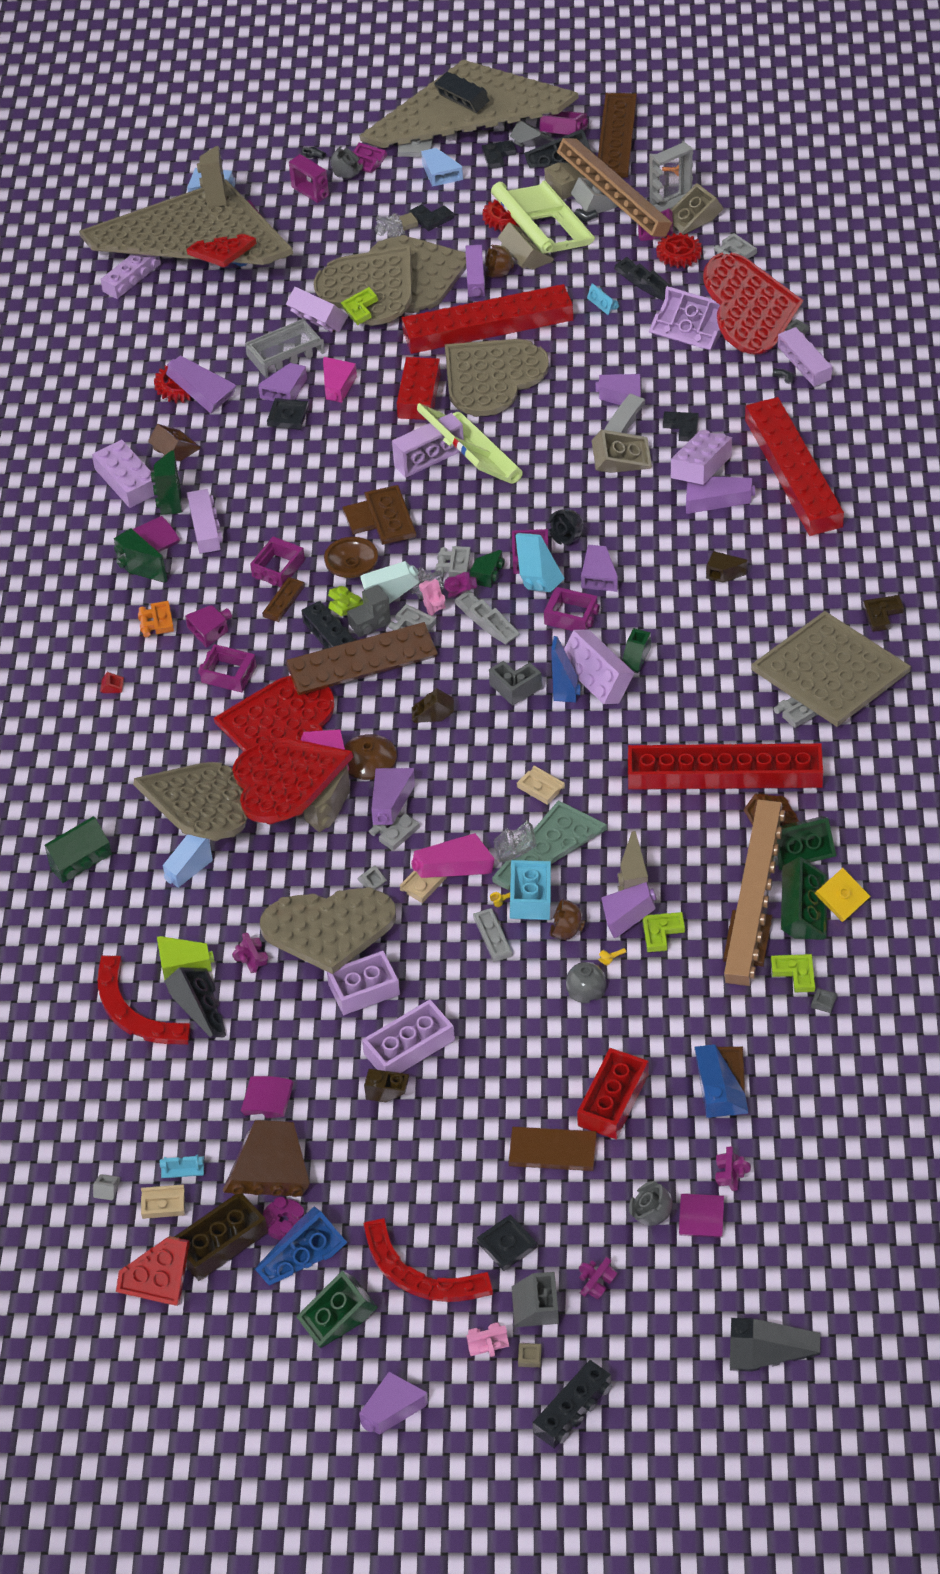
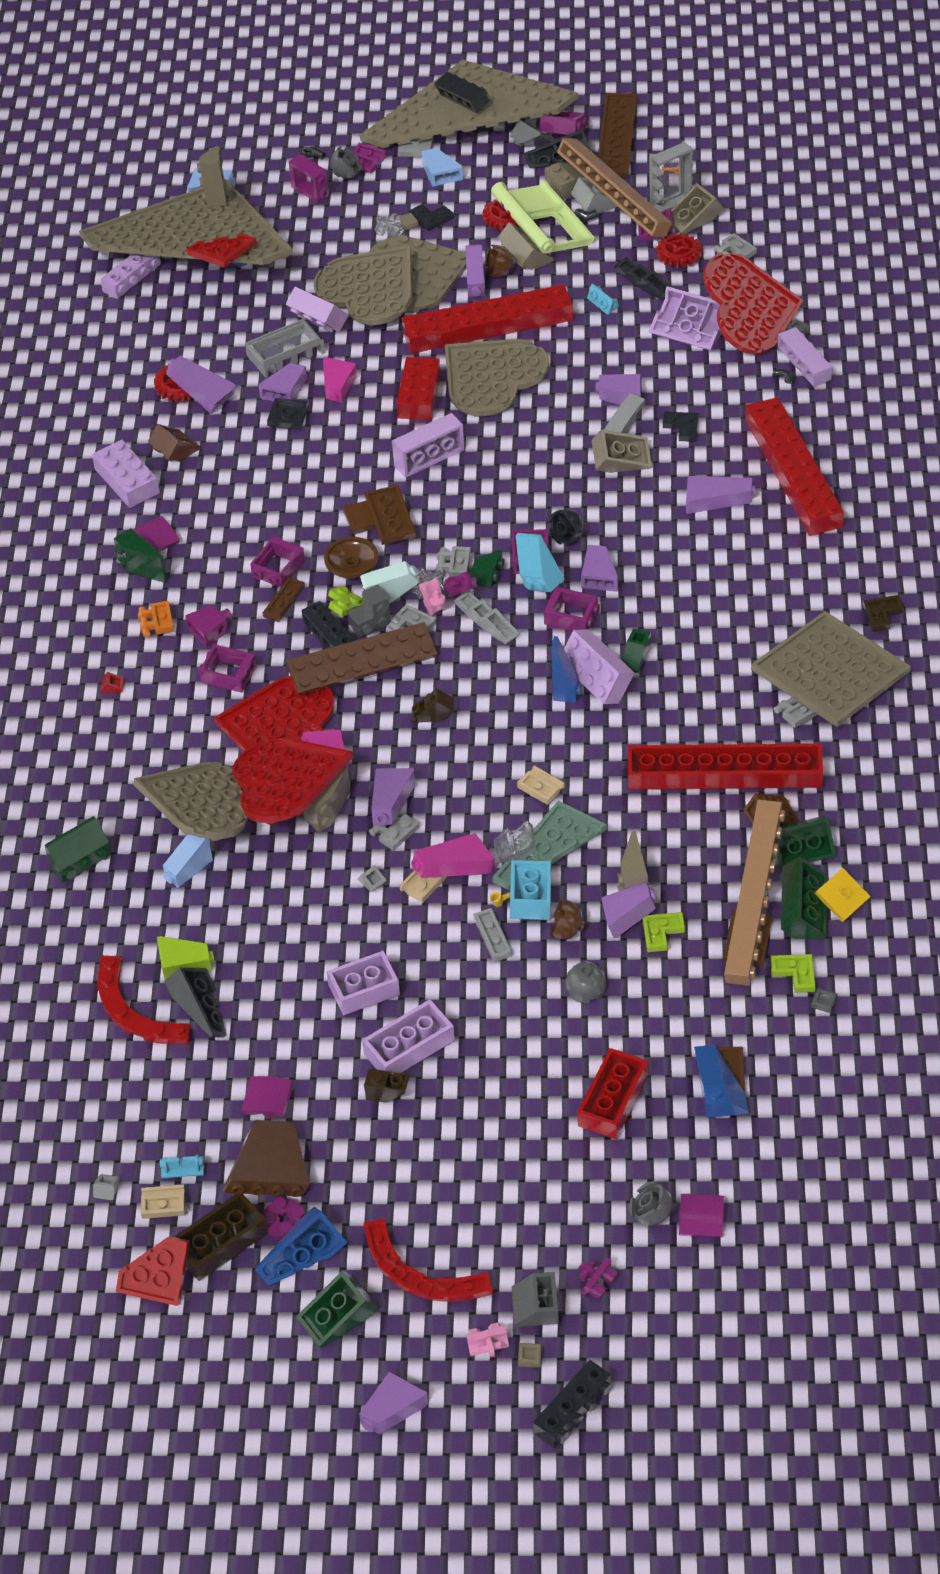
(167, 485): dark green slope -> none
(203, 521): lavender brick -> none
(247, 953): magenta hips -> none
(328, 929): dark tan plate -> none
(356, 305): lime plate -> none
(369, 754): reddish brown dish -> none
(475, 446): yellowish green piece -> none
(495, 151): black plate -> none
(506, 1242): black plate -> none
(515, 684): dark grey brick -> none
(552, 1148): reddish brown tile -> none
(607, 958): yellow hand -> none
(701, 457): lavender brick -> none
(725, 567): dark brown slope -> none
(734, 1167): magenta hips -> none
(765, 1343): black wedge -> none

